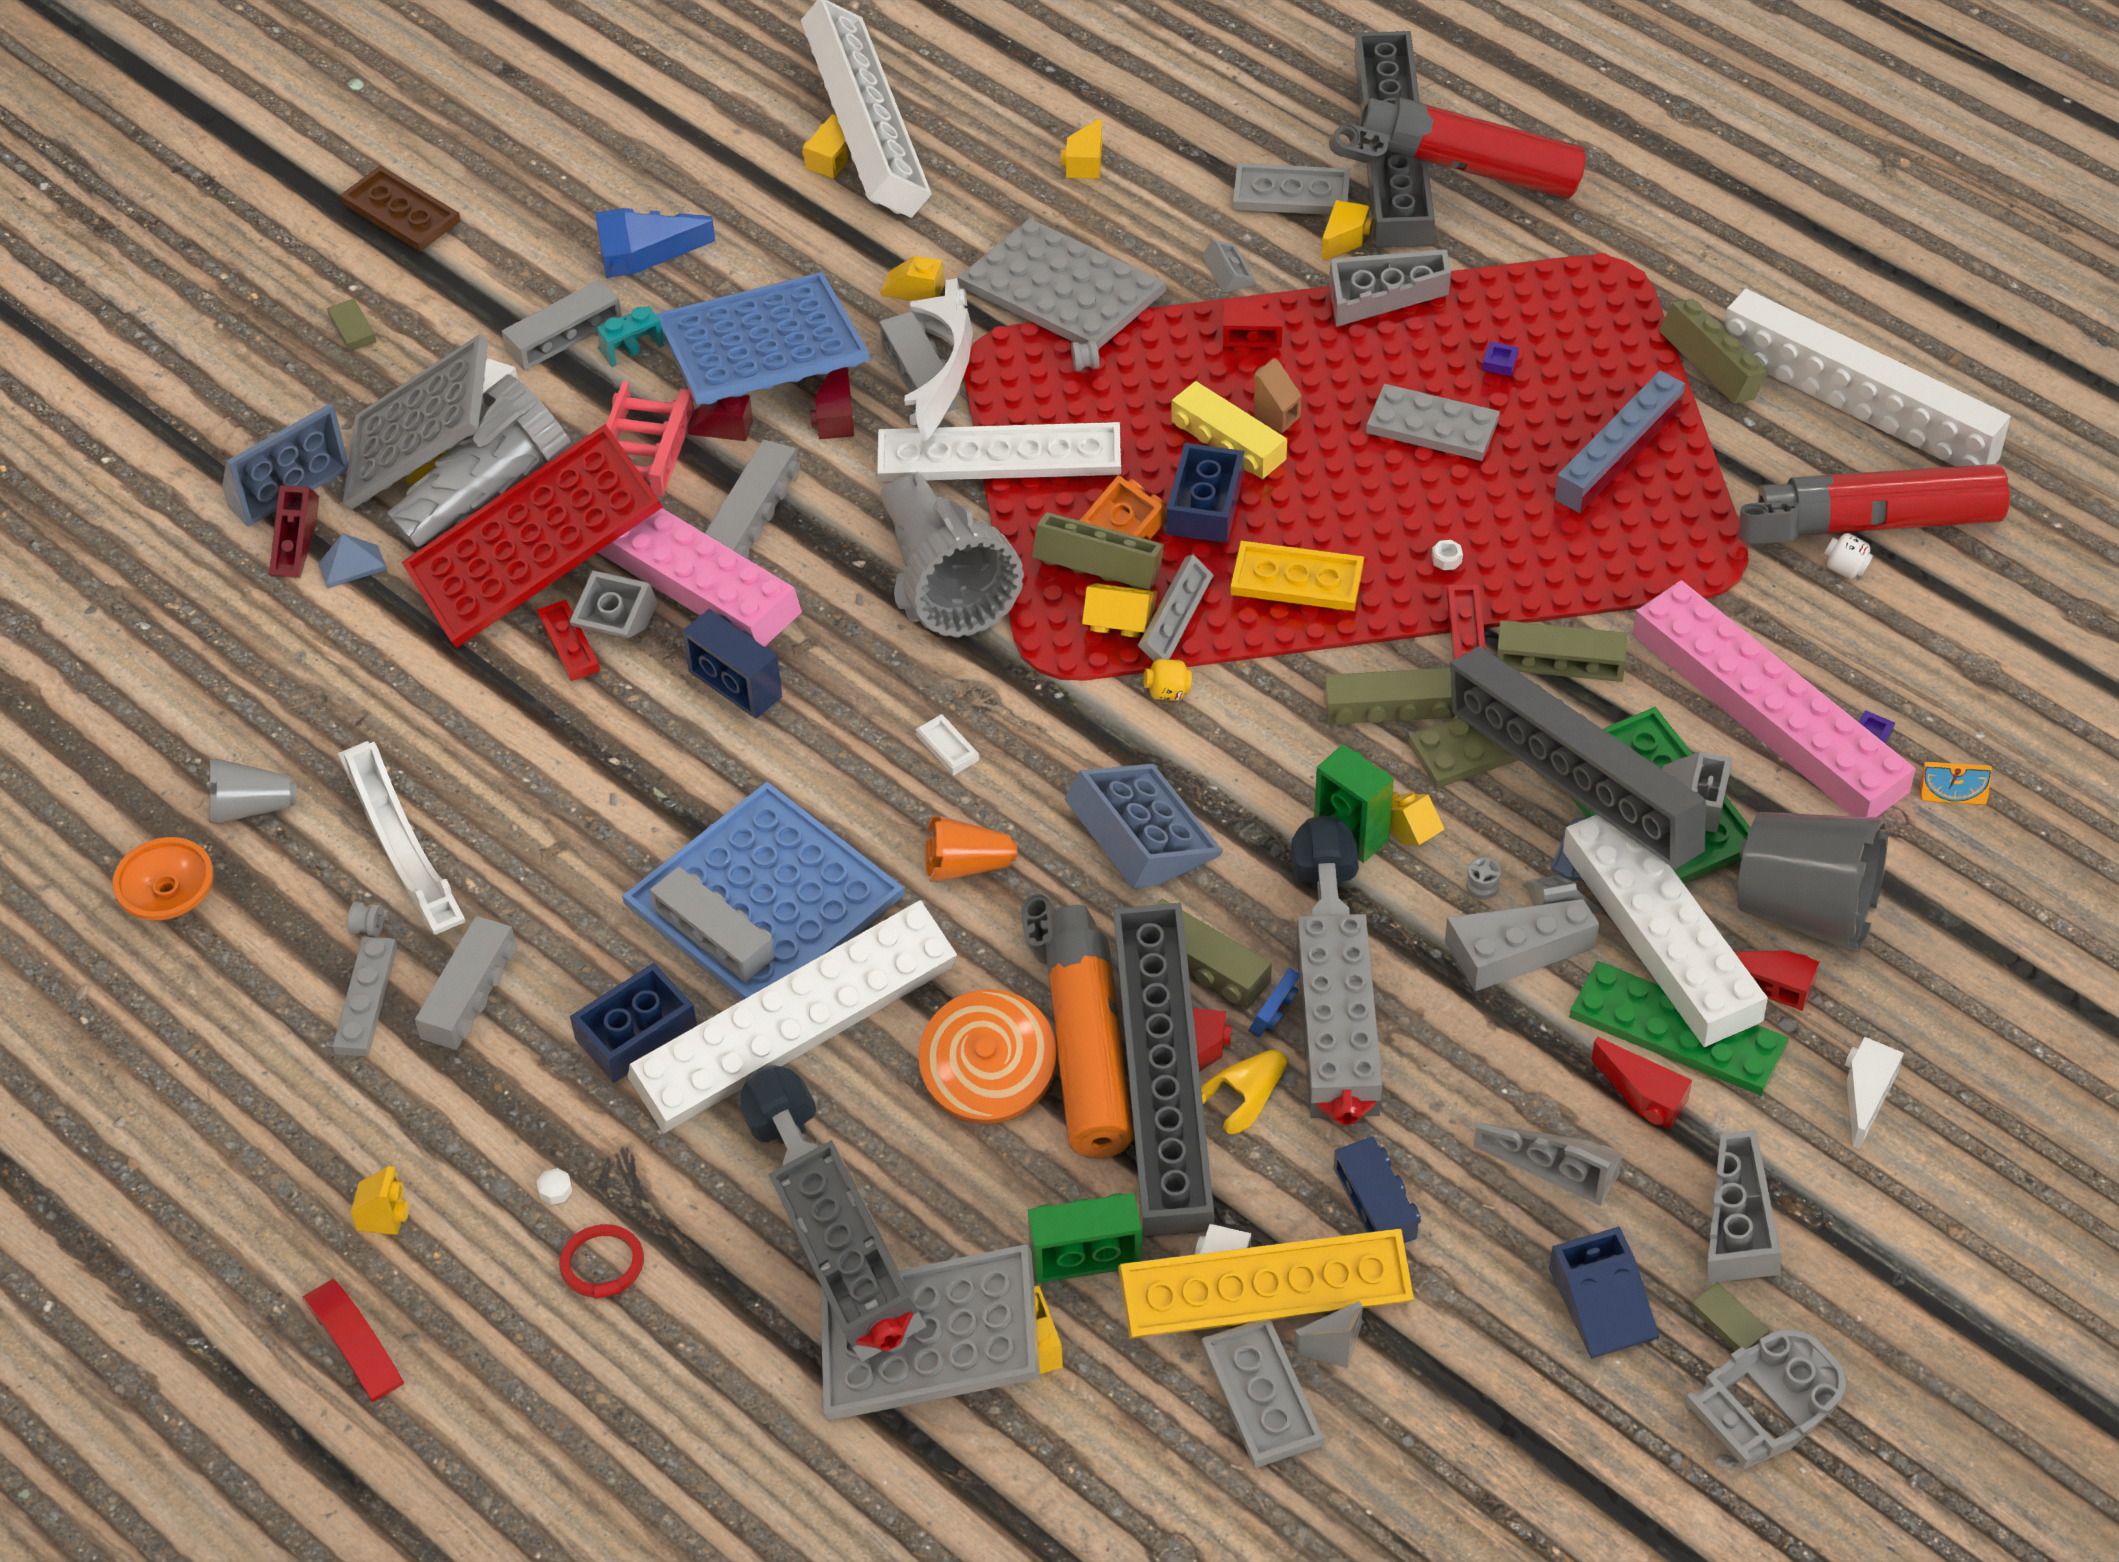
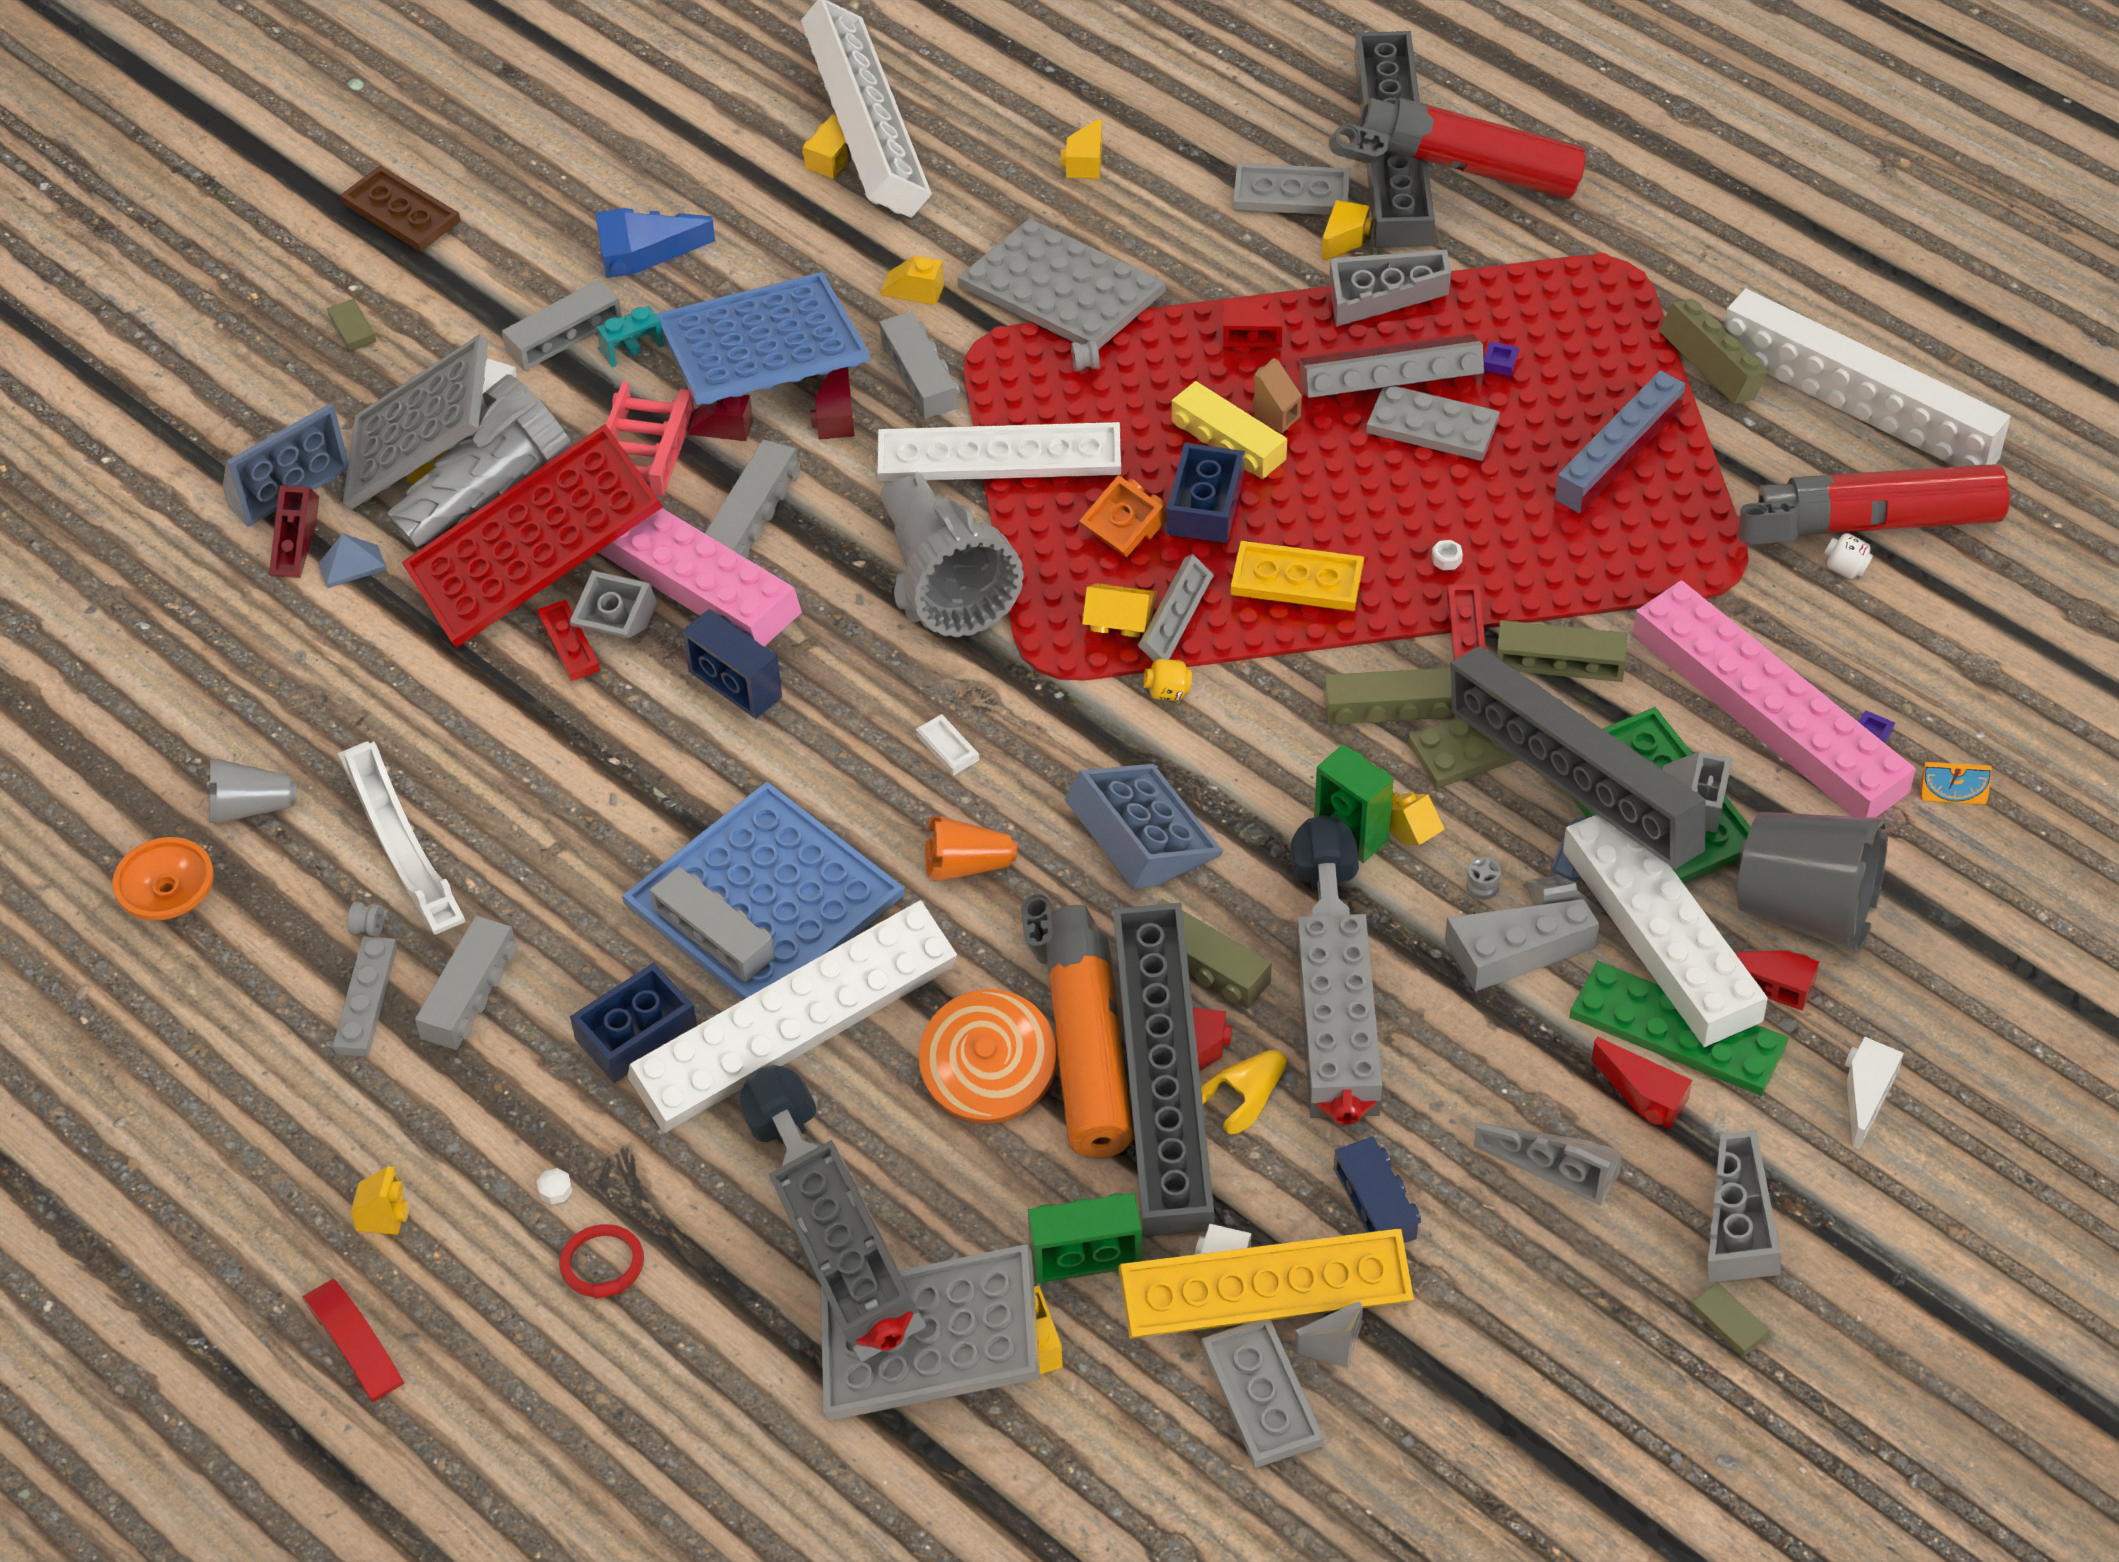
(950, 321): white slope -> none
(1097, 551): olive brick -> none
(1227, 266): light grey slope -> none
(1269, 1014): blue plate -> none
(1391, 365): none -> light grey brick
(1603, 1292): dark blue slope -> none
(1794, 1376): light grey slope -> none

